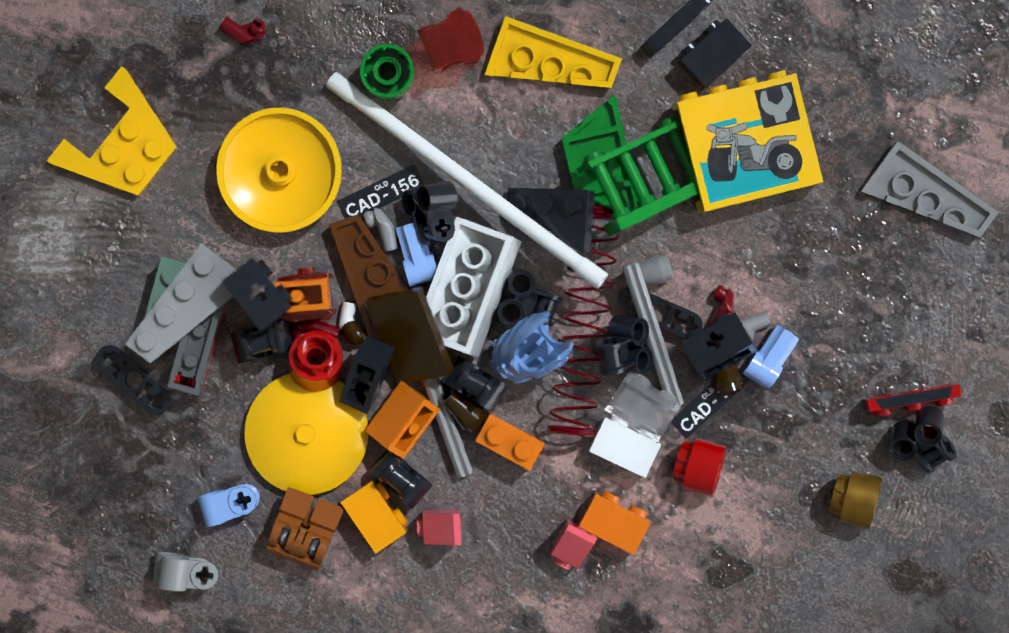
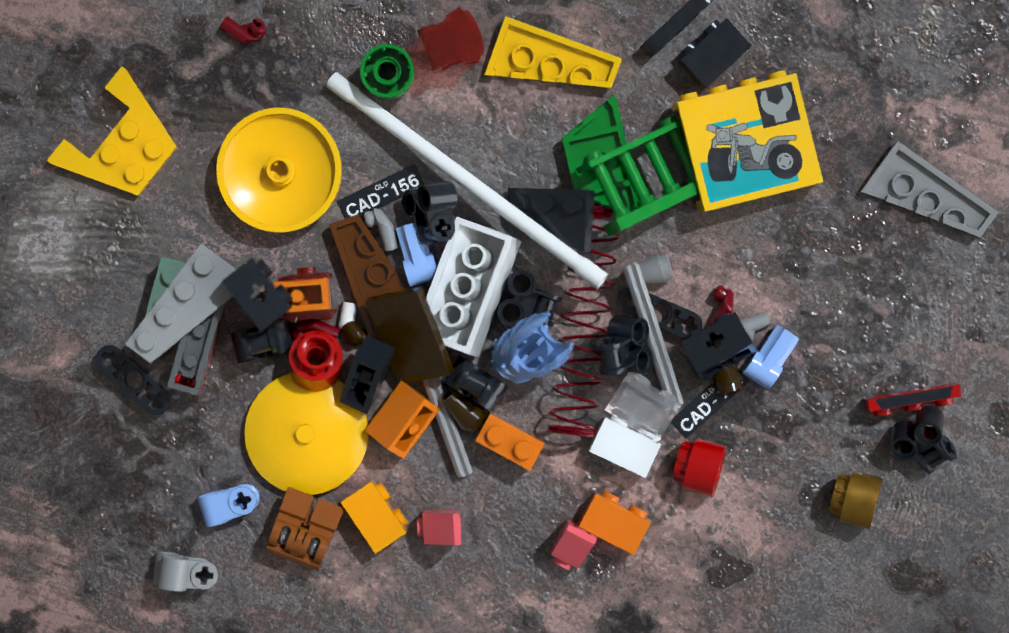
(400, 478): black piece -> none

